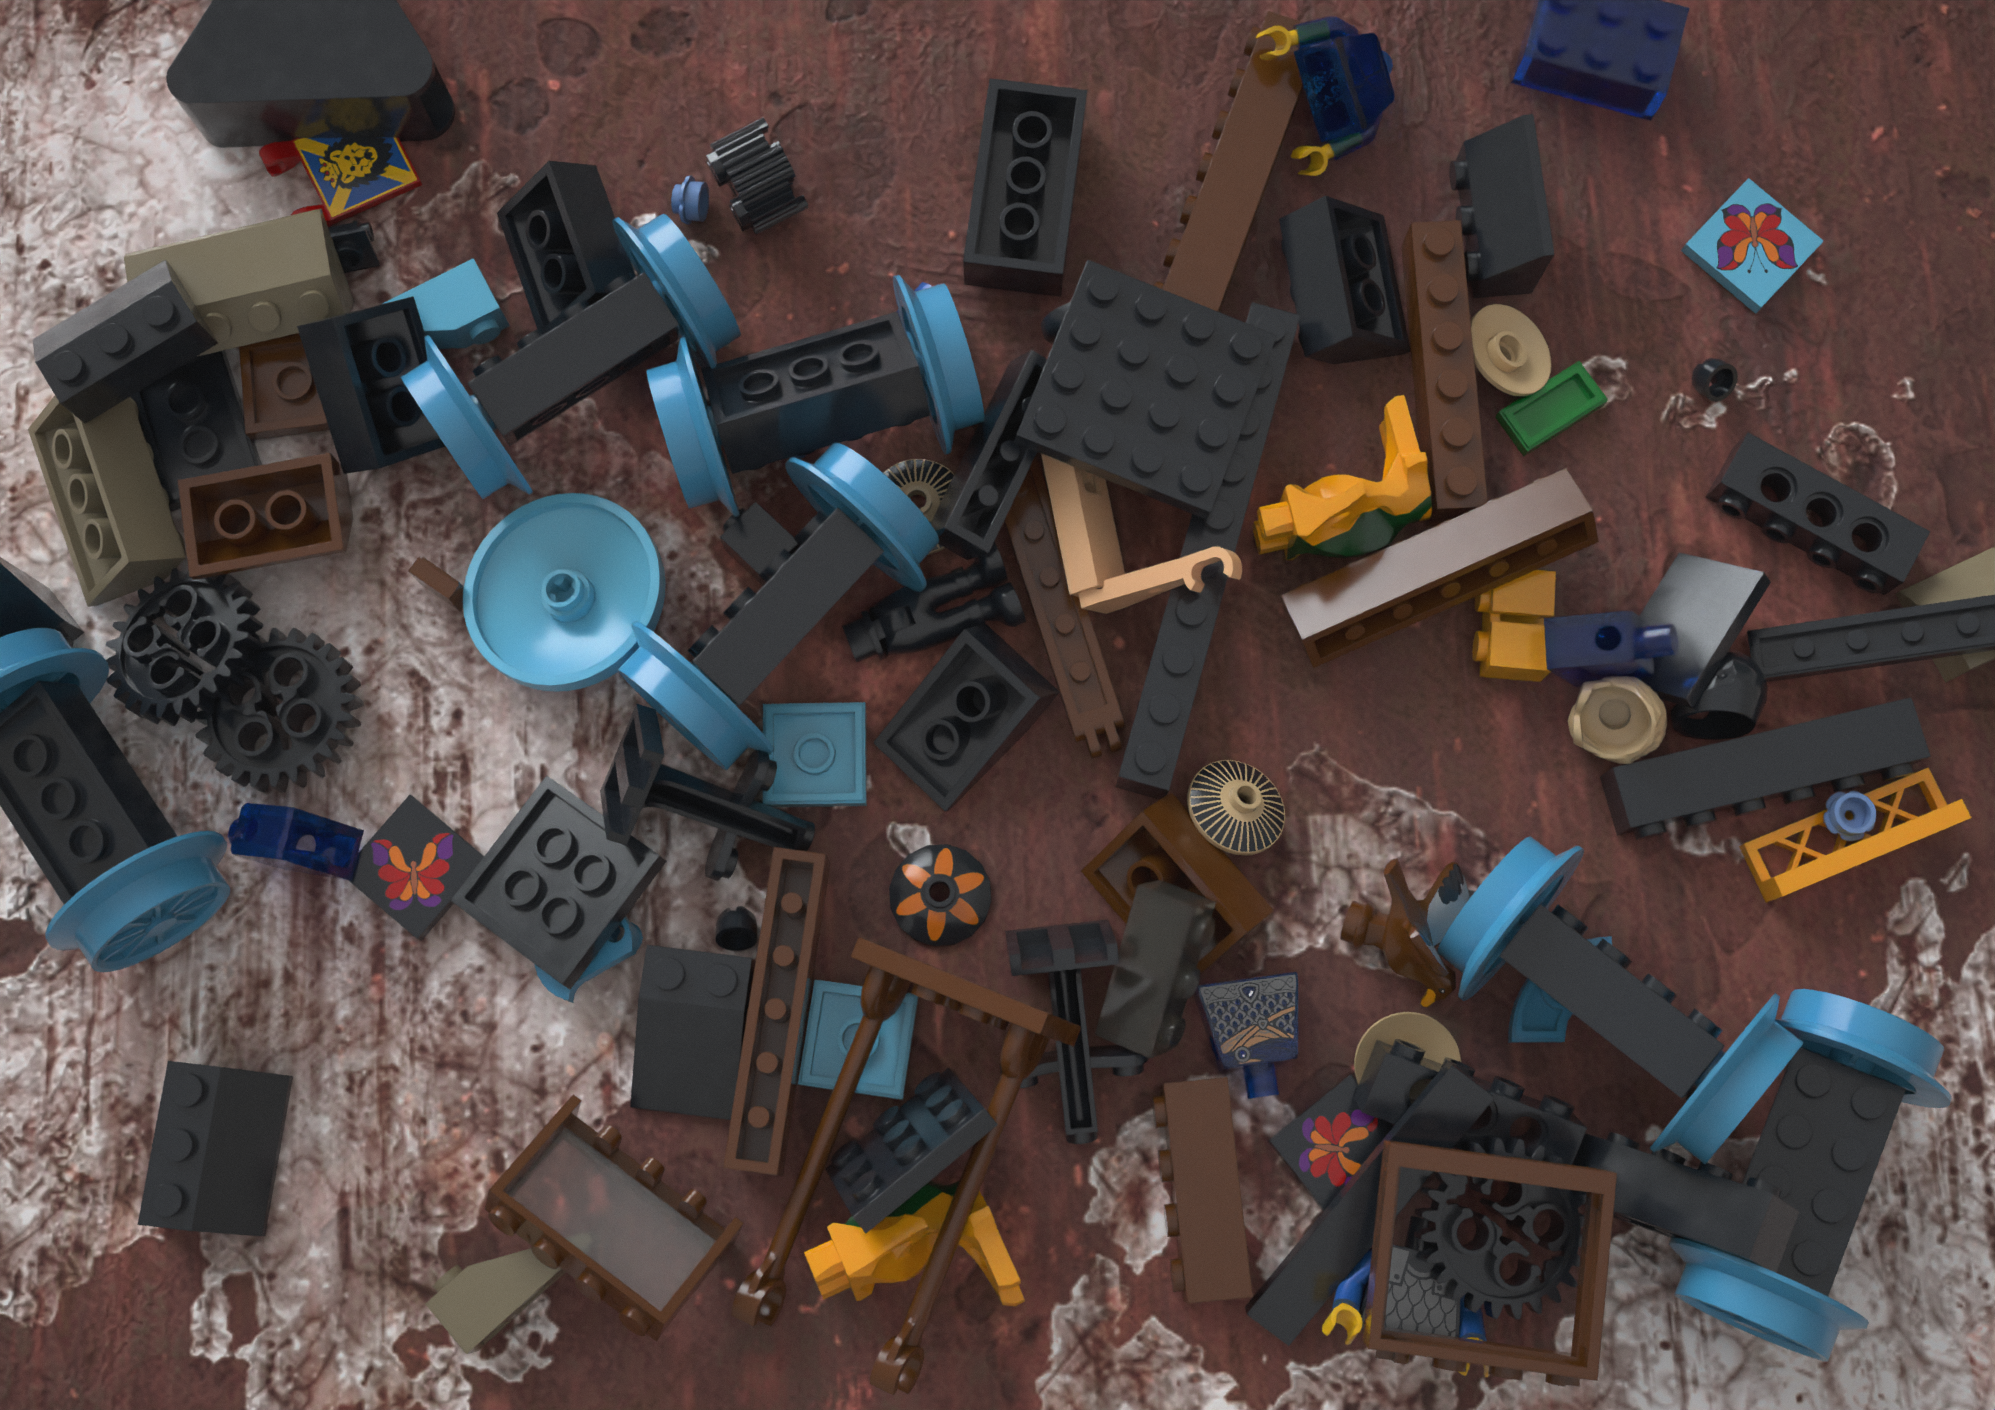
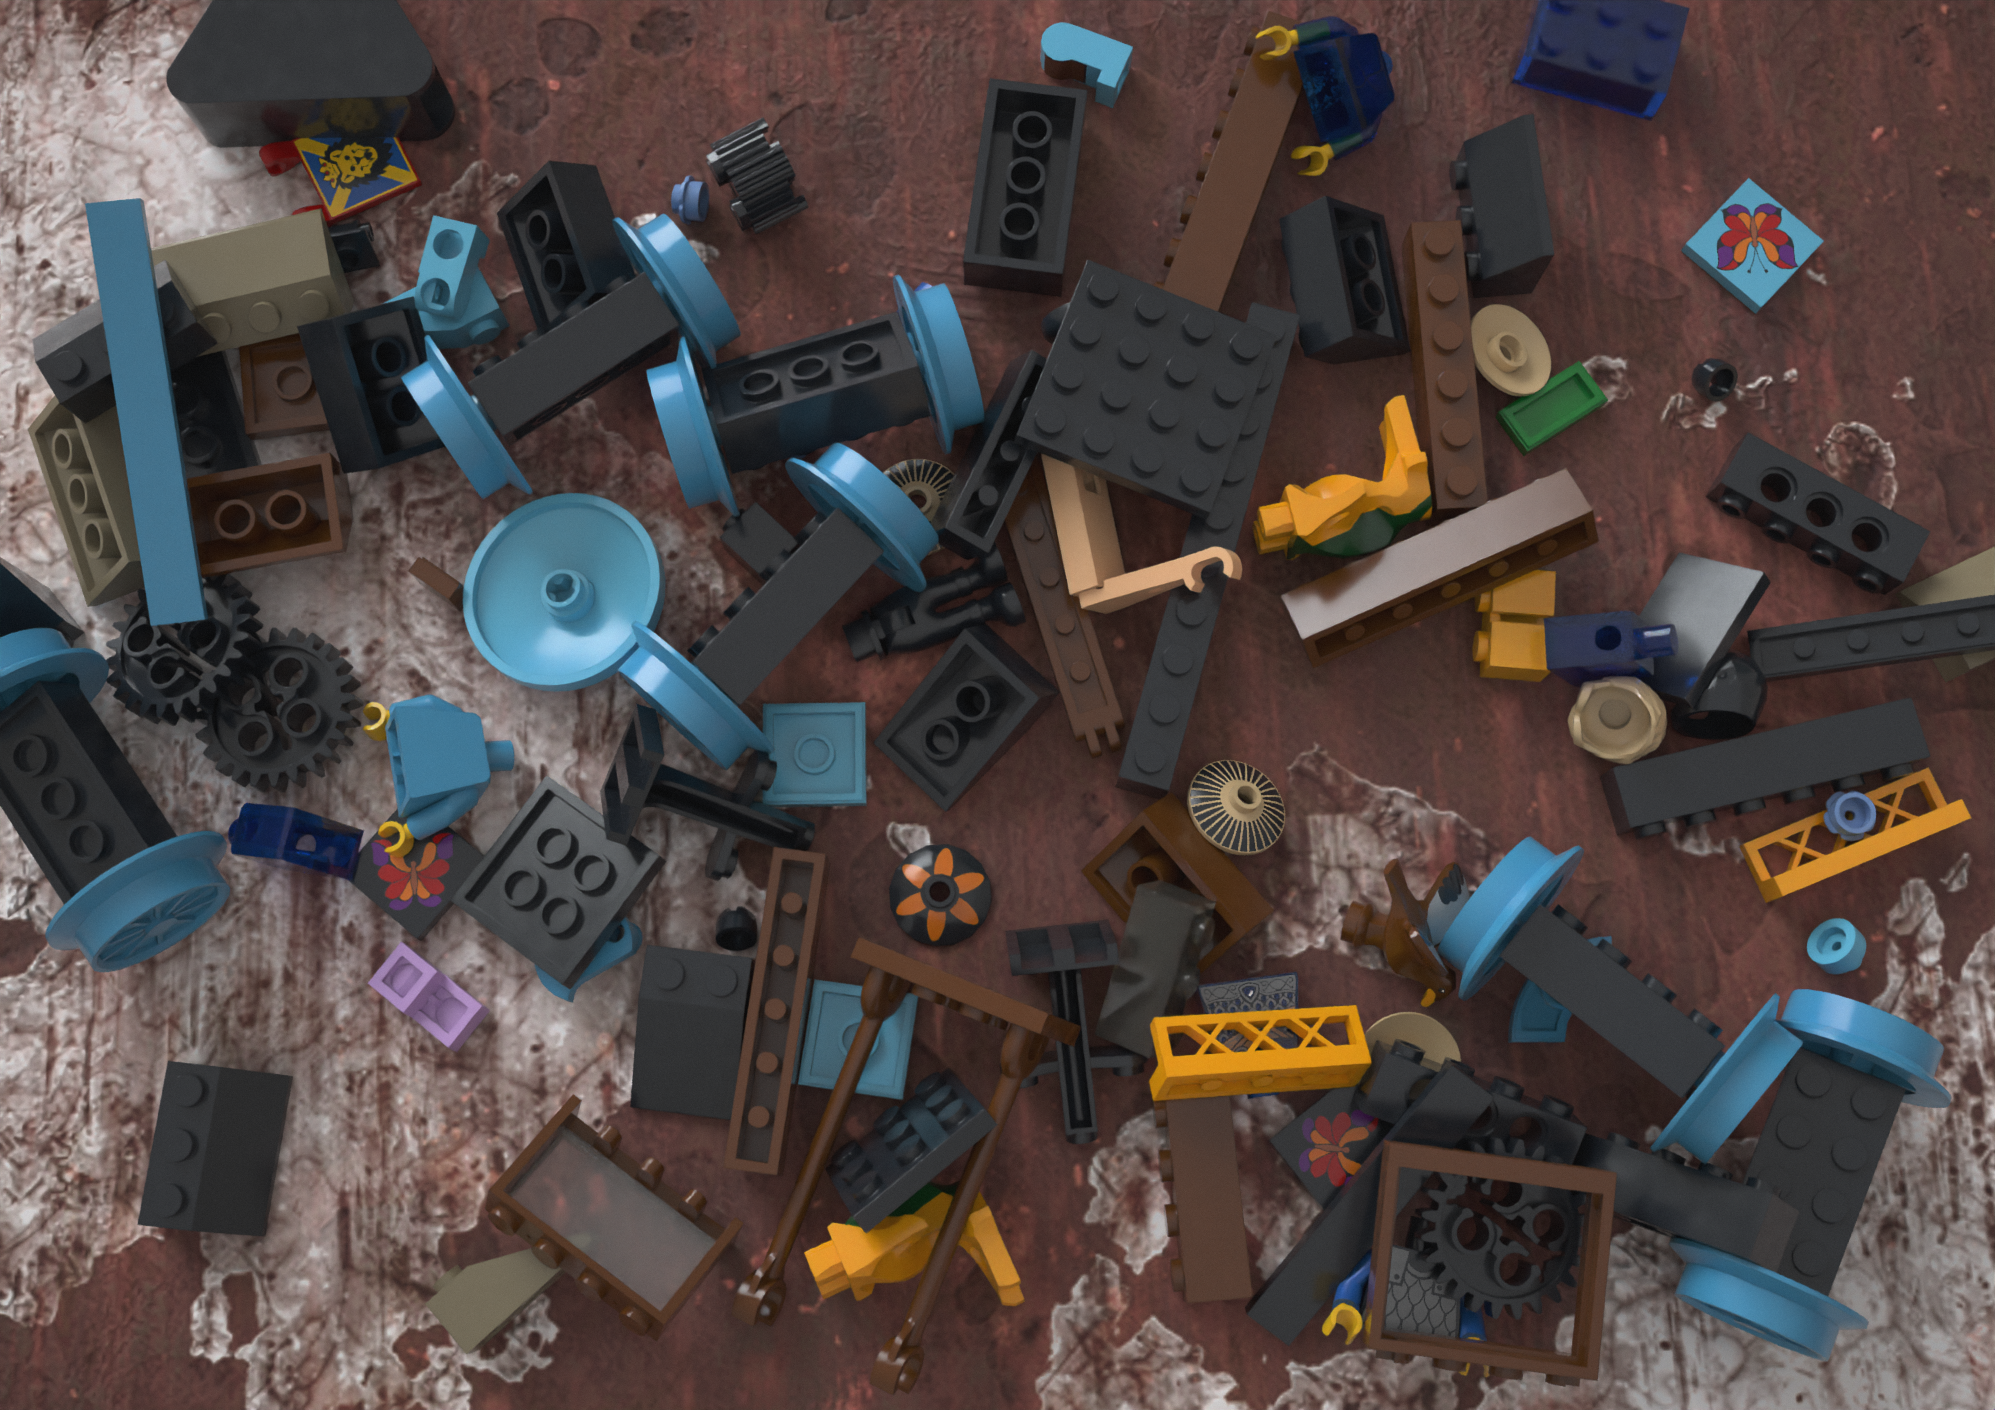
(146, 411): none -> dark azure tile
(428, 996): none -> lavender slope
(435, 762): none -> dark azure torso
(449, 267): none -> medium azure leg
(1086, 58): none -> medium azure leg
(1258, 1071): none -> light orange fence
(1836, 946): none -> medium azure tile

